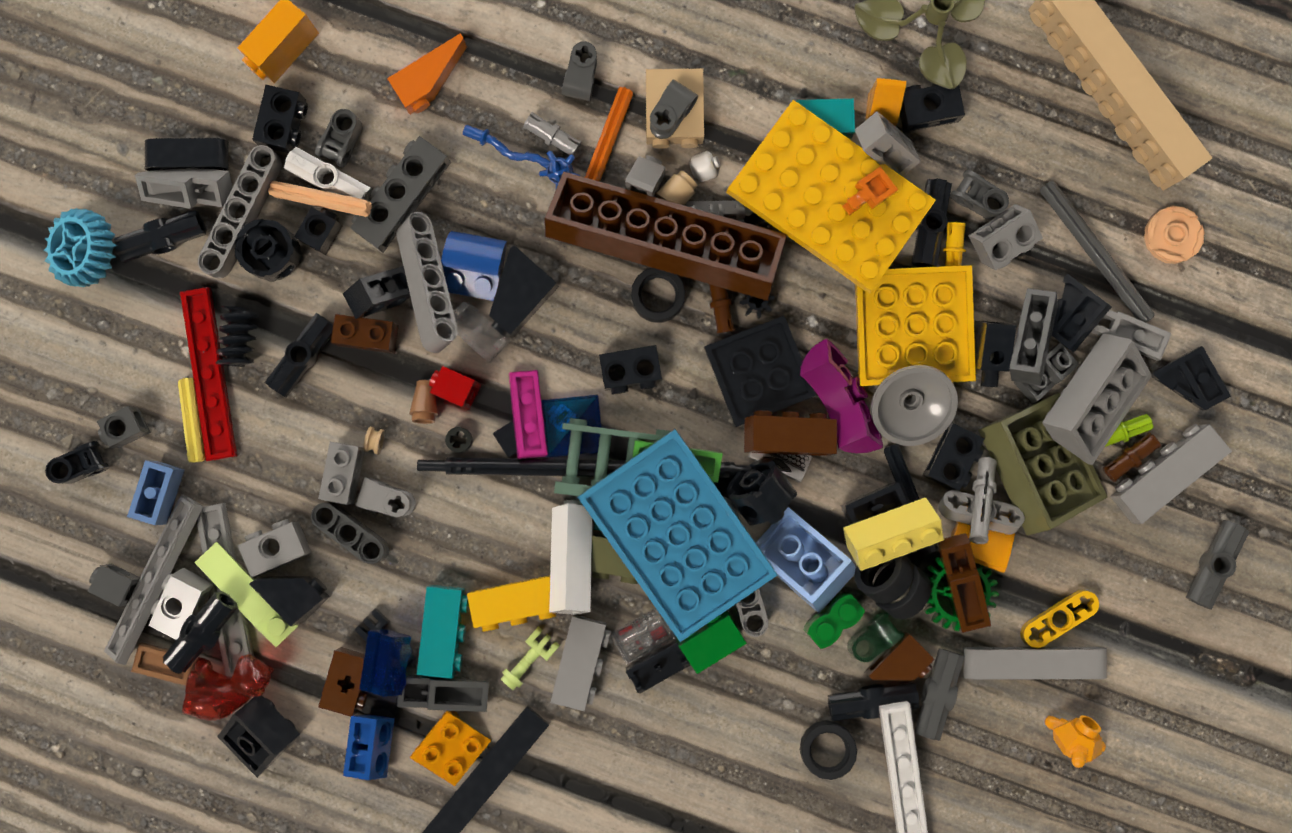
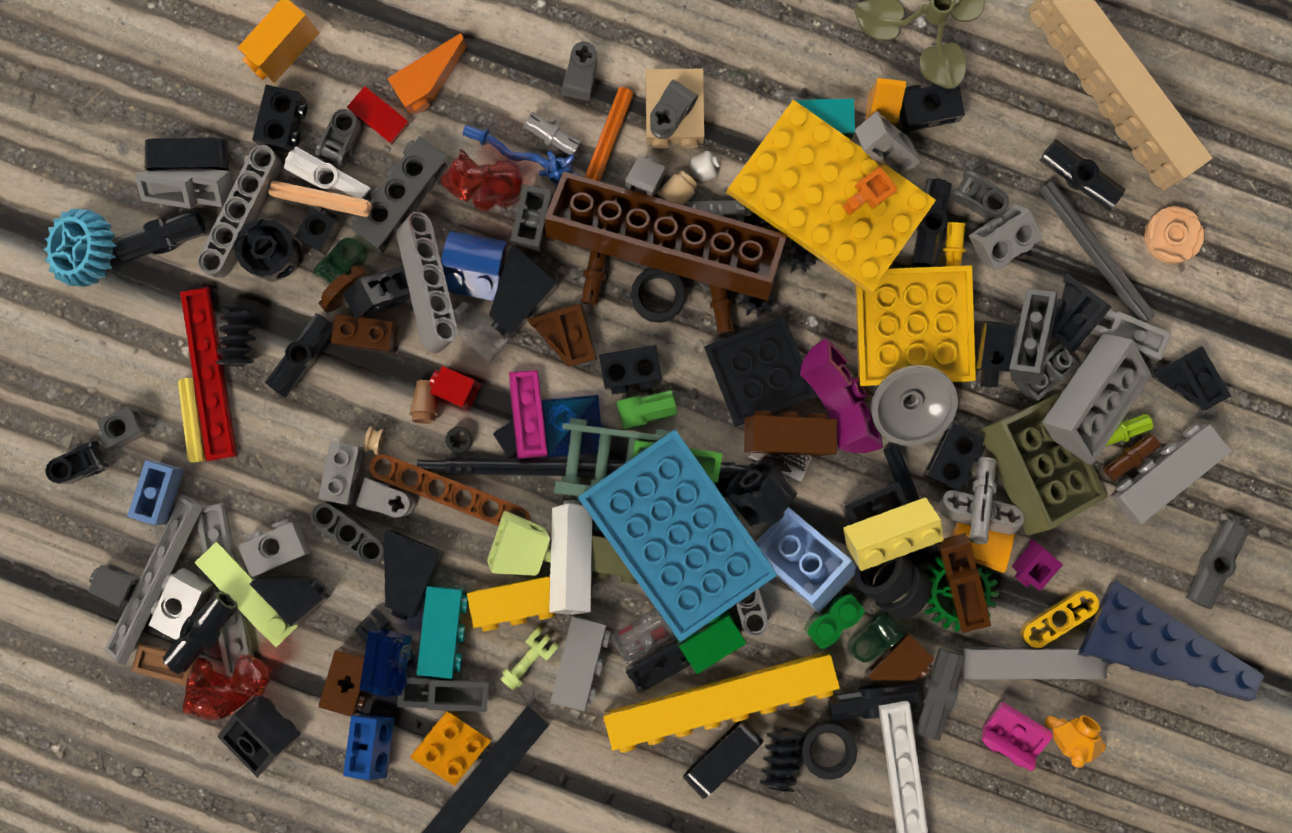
(333, 296): none -> reddish brown tile
(337, 261): none -> clear green piece
(378, 115): none -> red tile
(408, 572): none -> black slope
(452, 487): none -> dark orange beam
(485, 183): none -> clear red animal
(519, 547): none -> yellowish green torso
(530, 218): none -> dark grey brick
(567, 334): none -> reddish brown wing
(593, 278): none -> reddish brown pin
(640, 410): none -> bright green piece
(721, 700): none -> yellow brick
(723, 759): none -> black beam
(782, 759): none -> black piece
(795, 263): none -> black gear
(1015, 736): none -> dark pink bracket
(1036, 566): none -> magenta brick
(1098, 185): none -> black piece
(1155, 643): none -> dark blue wing

